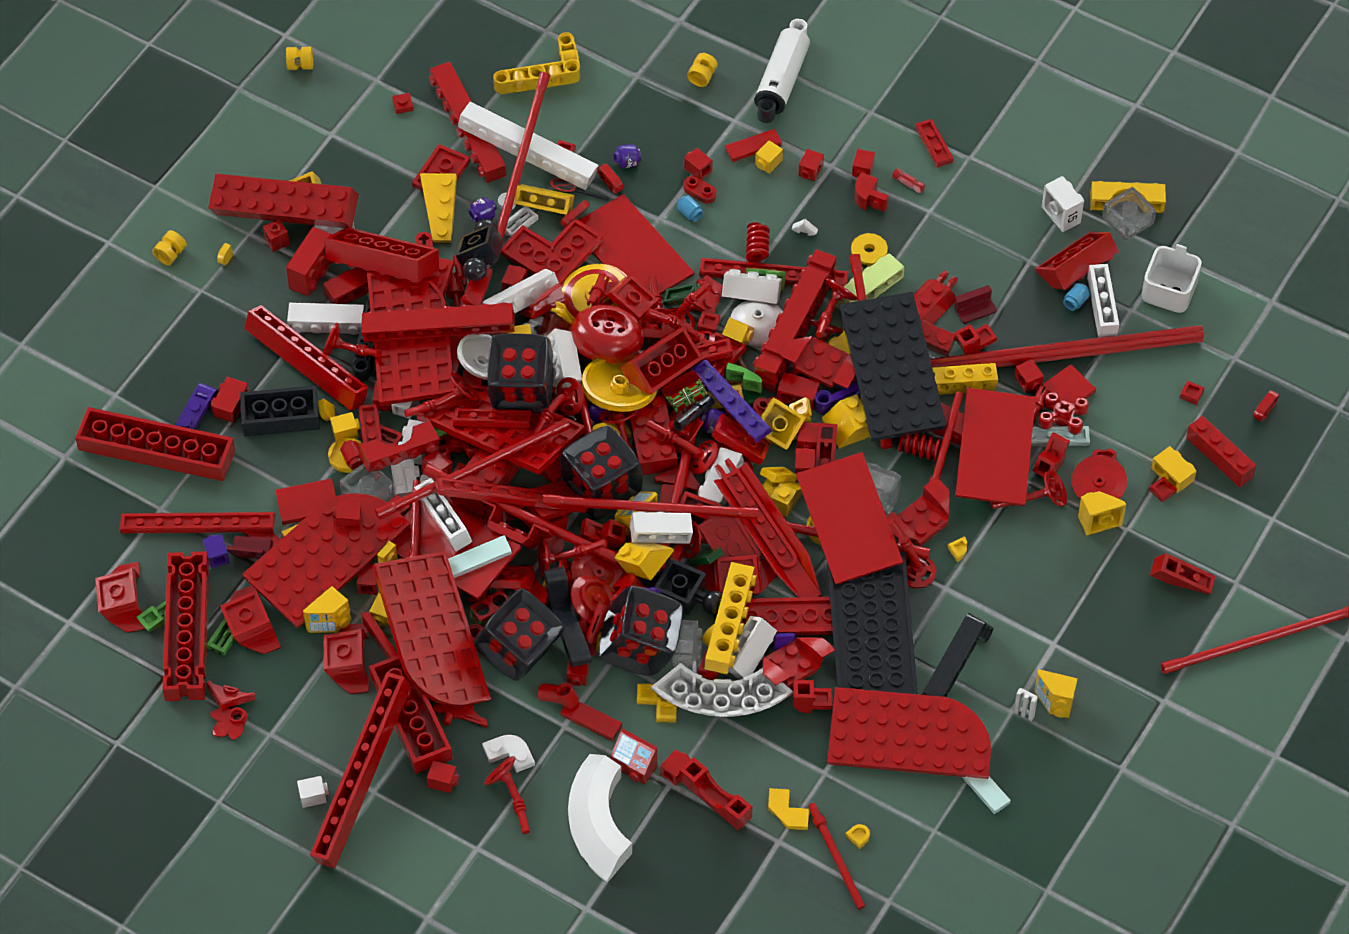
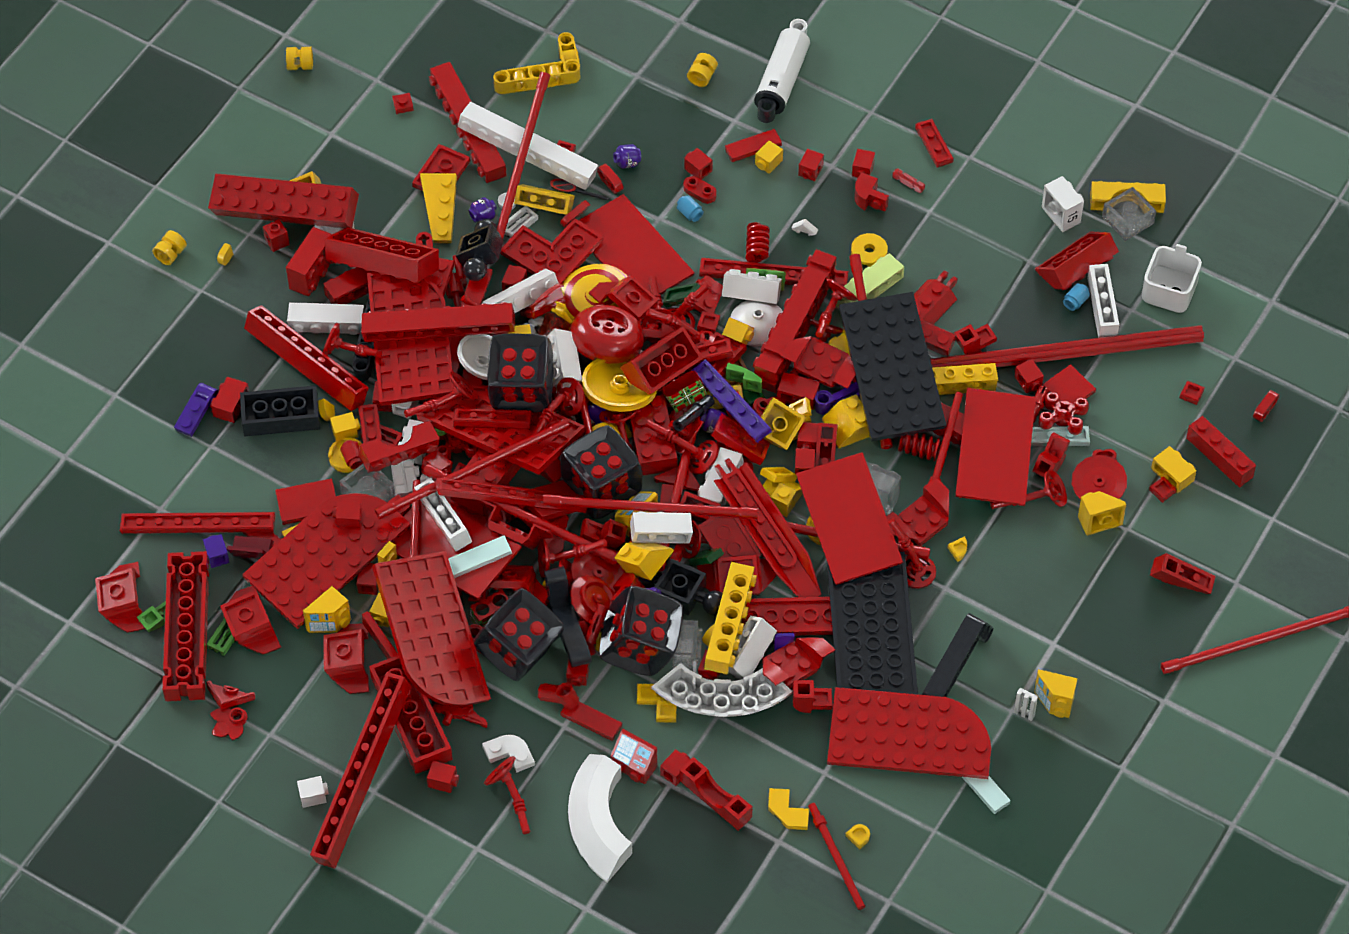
(155, 444): red brick -> none
(598, 289): red pin -> none
(974, 304): dark red panel -> none

